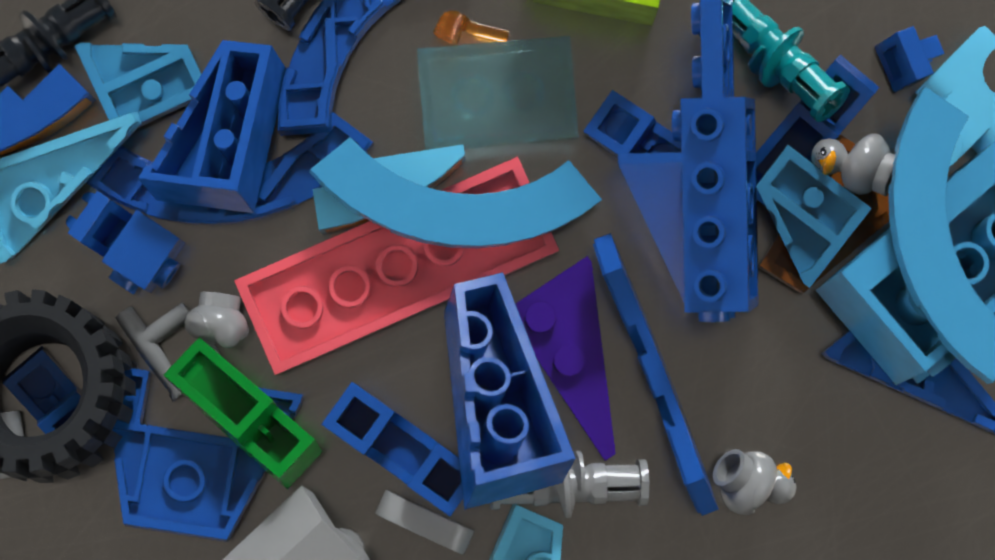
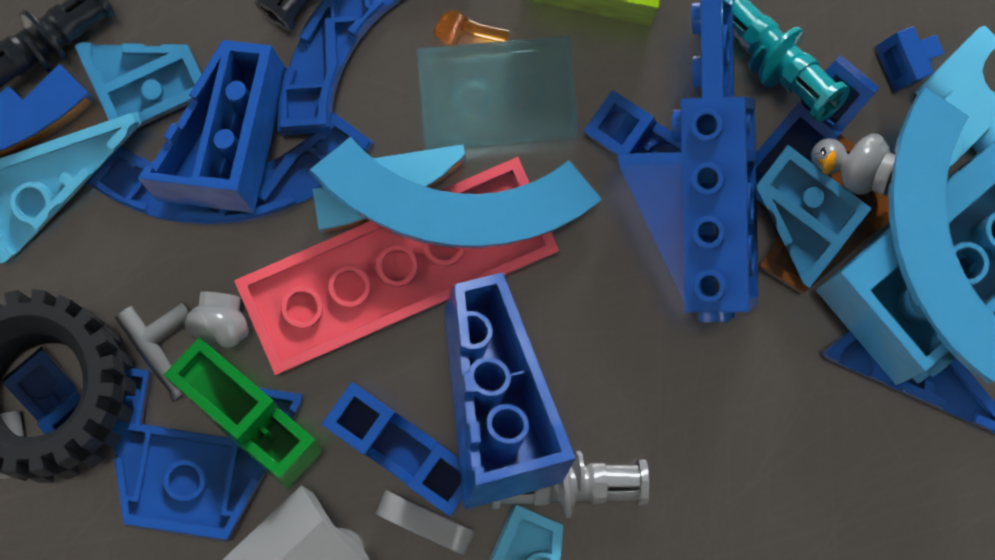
(98, 223): blue tile -> none
(143, 255): blue brick -> none
(568, 345): dark purple wing -> none
(656, 374): blue tile -> none
(751, 479): light grey animal -> none

